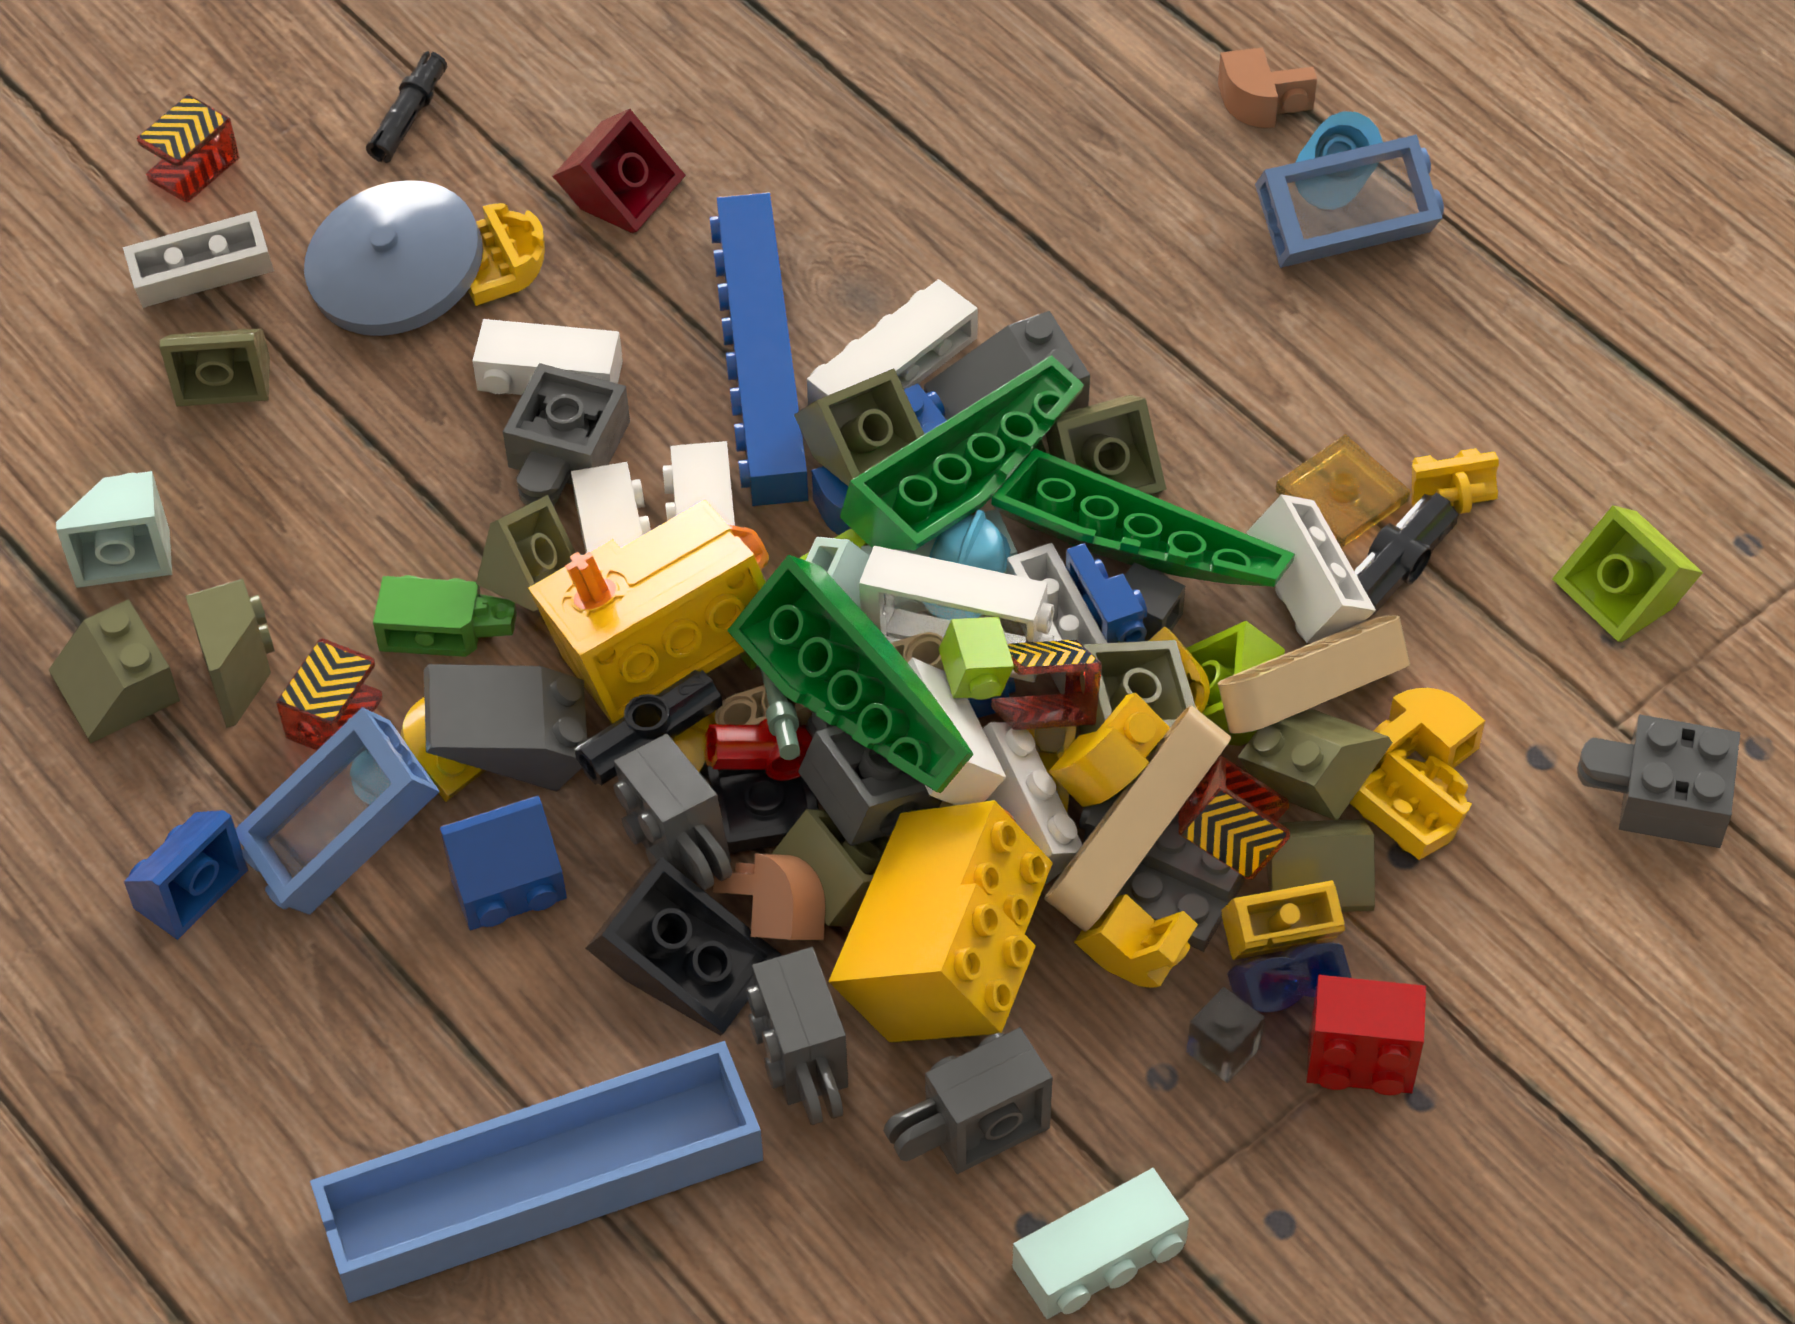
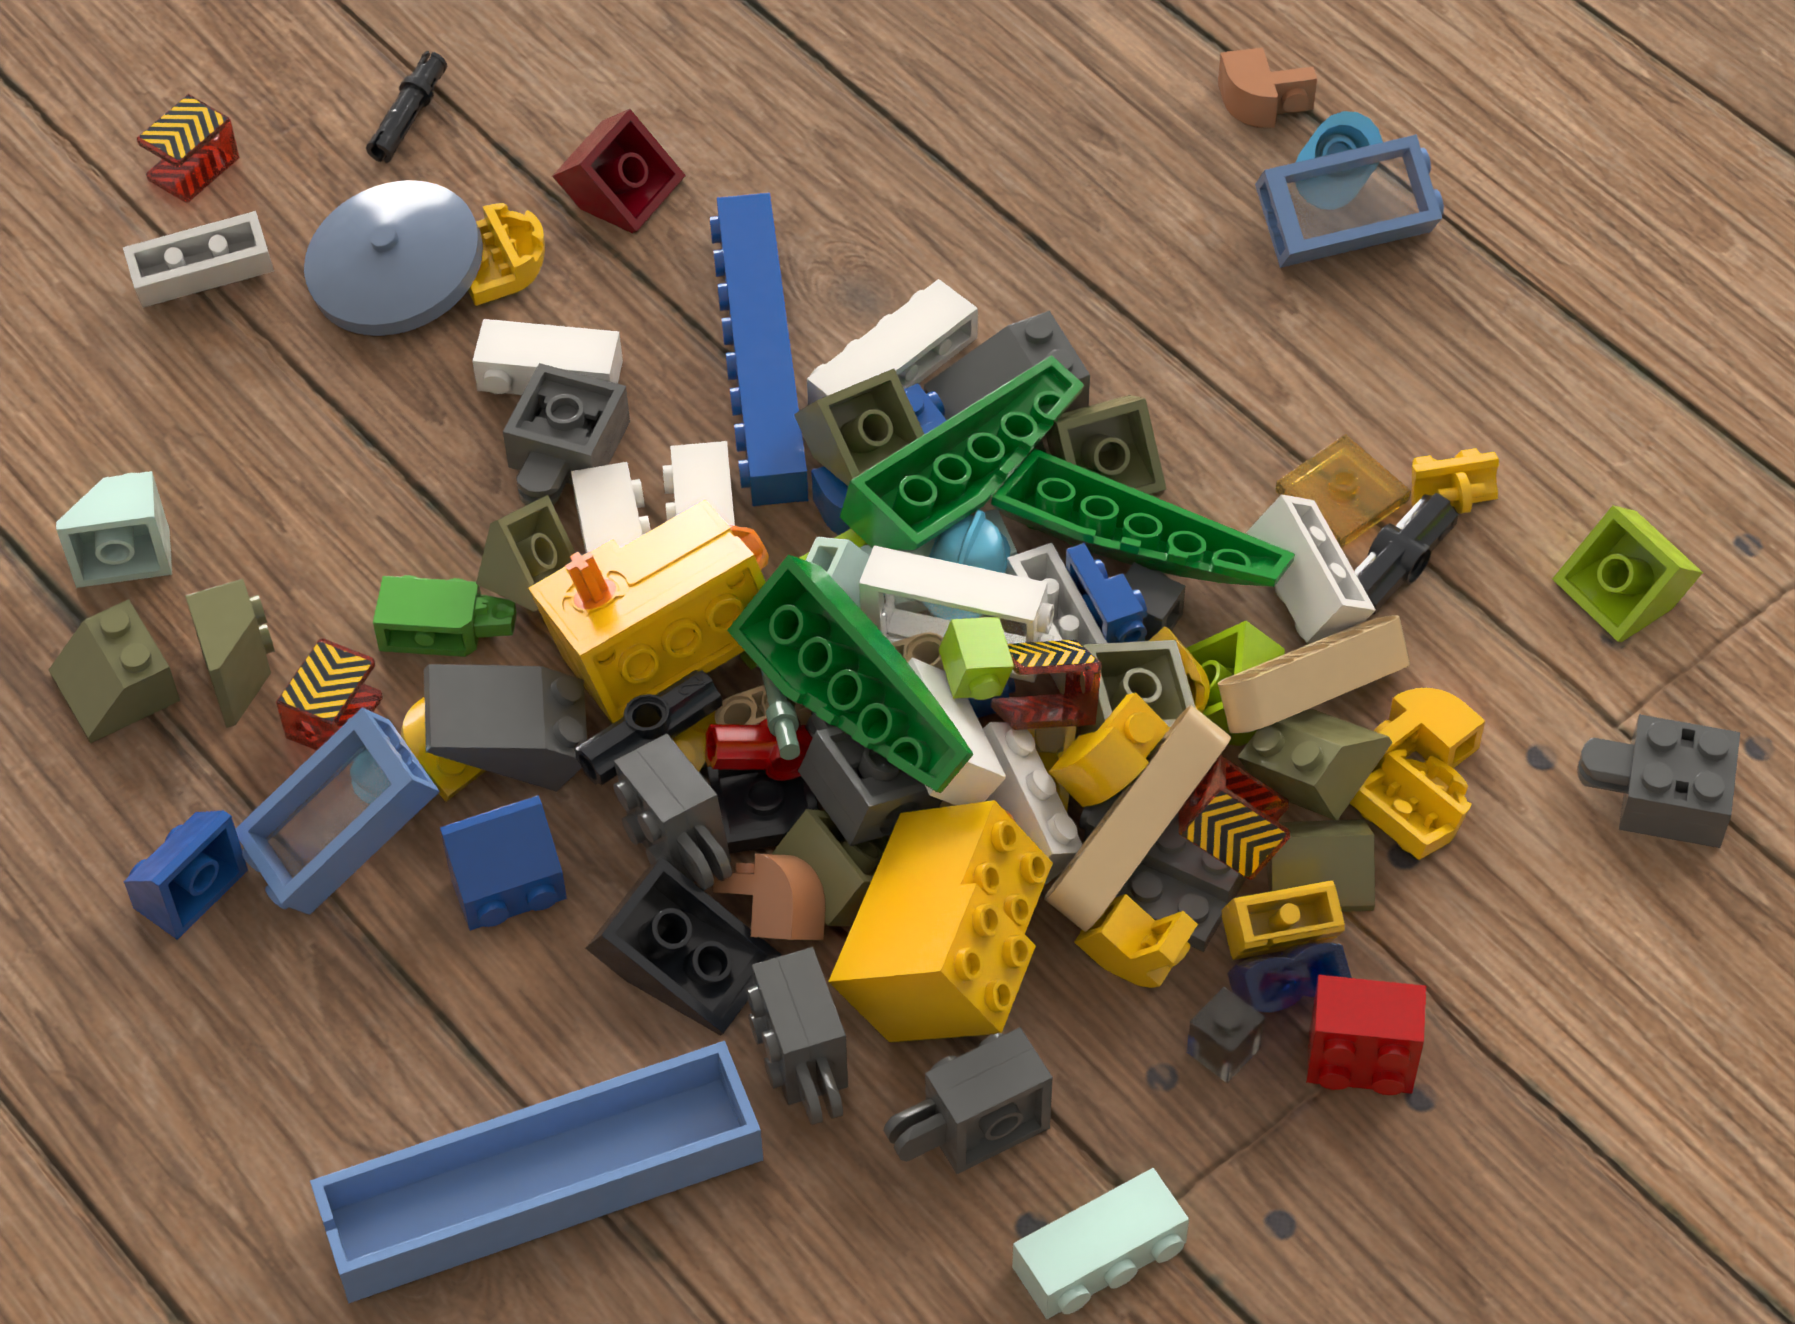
(217, 366): olive slope -> none

